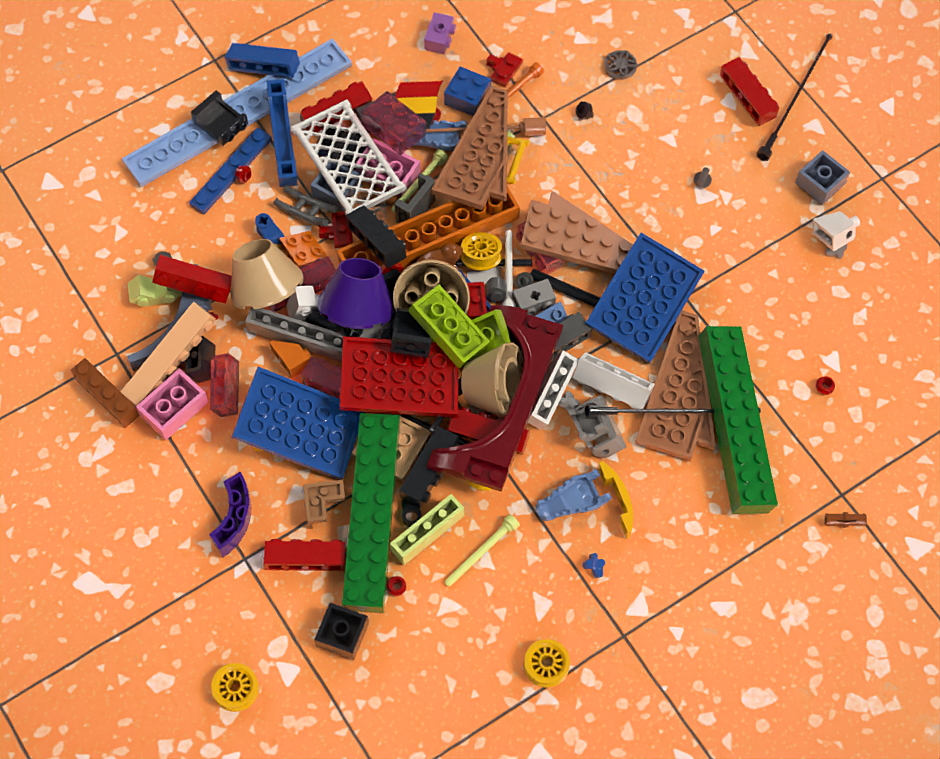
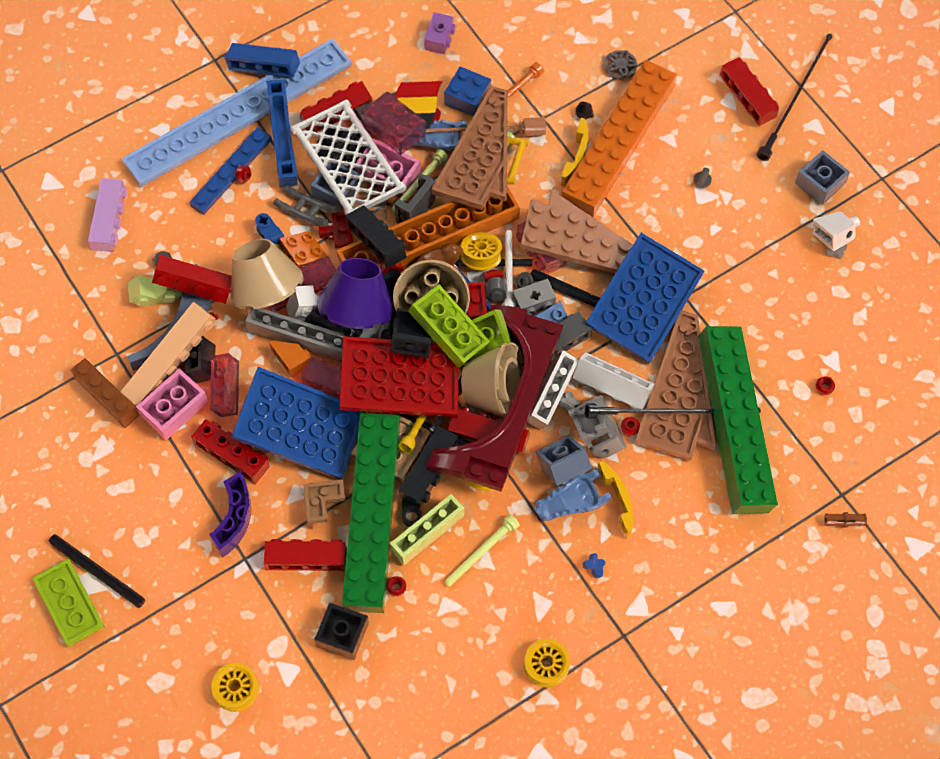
(68, 602): none -> lime plate
(96, 570): none -> black axle
(107, 215): none -> lavender brick
(218, 118): black panel -> none
(230, 451): none -> red brick
(408, 443): none -> yellow piece
(492, 273): none -> red plate
(503, 68): red hinge -> none
(563, 460): none -> sand blue brick
(582, 138): none -> yellow slope
(619, 137): none -> orange brick
(627, 430): none -> red plate

